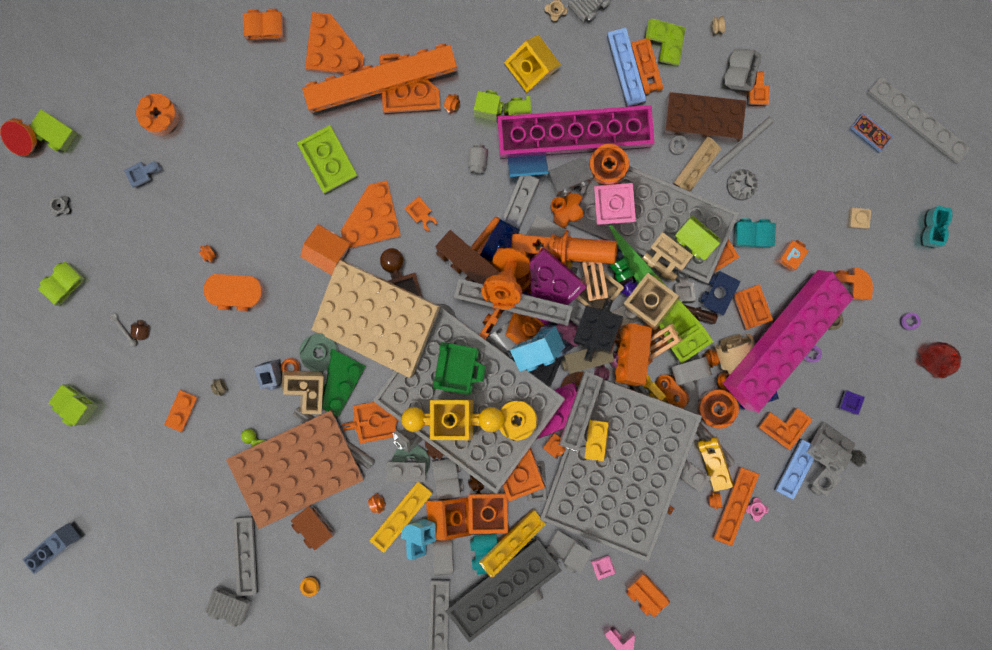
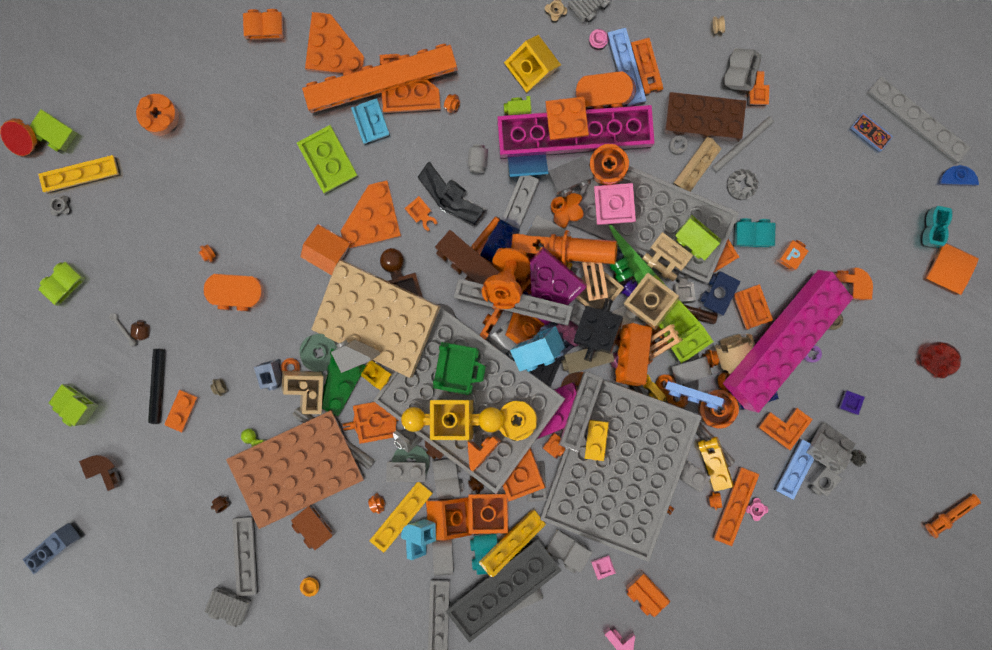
(78, 174): none -> yellow plate
(103, 465): none -> reddish brown brick
(139, 173): sand blue plate -> none
(156, 386): none -> black axle
(219, 504): none -> reddish brown plate
(353, 354): none -> light grey slope
(370, 121): none -> medium azure plate
(375, 374): none -> yellow plate
(450, 196): none -> black plate
(478, 455): none -> orange slope
(488, 105): lime brick -> none
(567, 118): none -> orange plate
(598, 38): none -> bright pink plate
(602, 372): bright pink plate -> none
(606, 90): none -> orange brick
(671, 38): lime plate -> none
(694, 395): none -> light blue plate
(860, 218): tan plate -> none
(913, 326): medium lavender bush -> none
(946, 521): none -> orange pin
(952, 268): none -> orange slope
(959, 176): none -> blue plate

